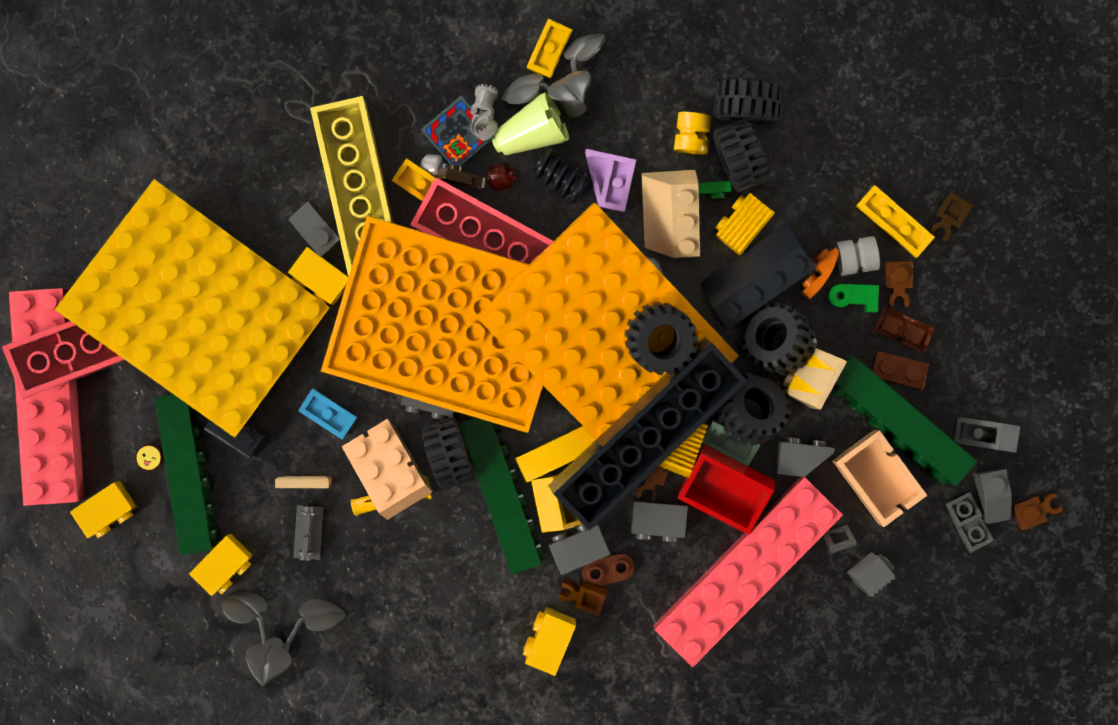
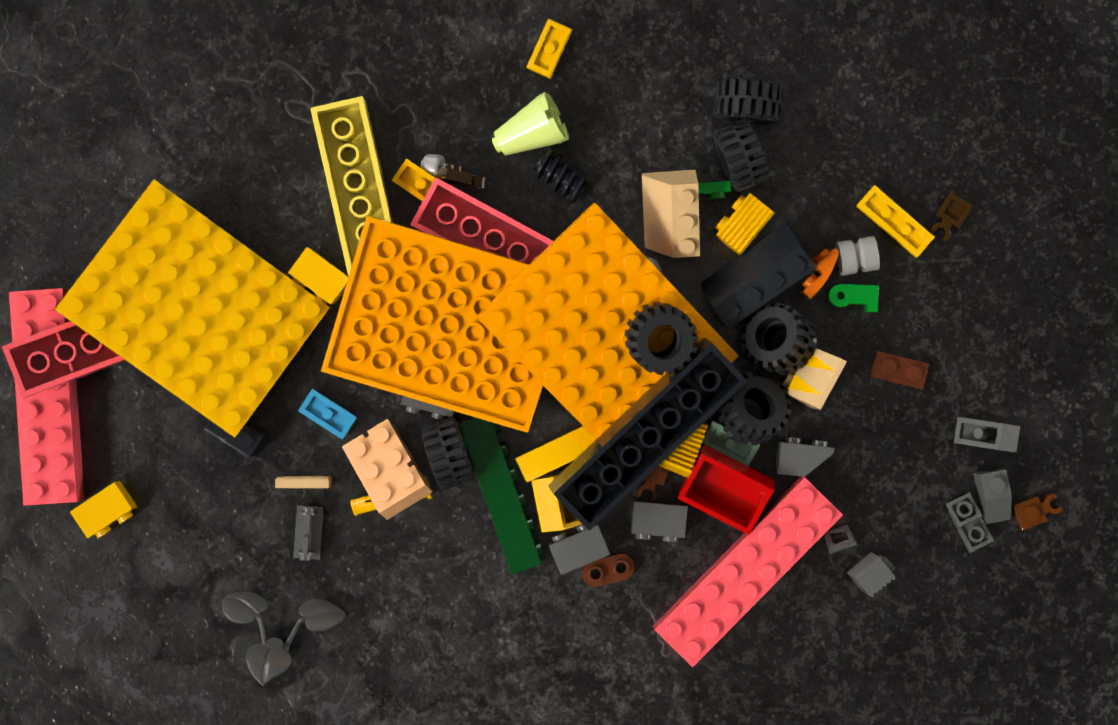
(149, 457): light yellow tile -> none
(186, 475): dark green brick -> none
(221, 565): yellow brick -> none
(315, 230): dark grey slope -> none
(452, 133): tile -> none
(484, 112): light grey connector -> none
(500, 177): clear red piece -> none
(550, 640): yellow brick -> none
(567, 91): dark grey plant -> none
(587, 597): reddish brown plate -> none
(610, 178): lavender wing -> none
(693, 133): yellow wheel -> none
(879, 478): light nougat piece -> none
(898, 278): reddish brown plate -> none
(903, 423): dark green brick -> none
(908, 329): copper piece -> none

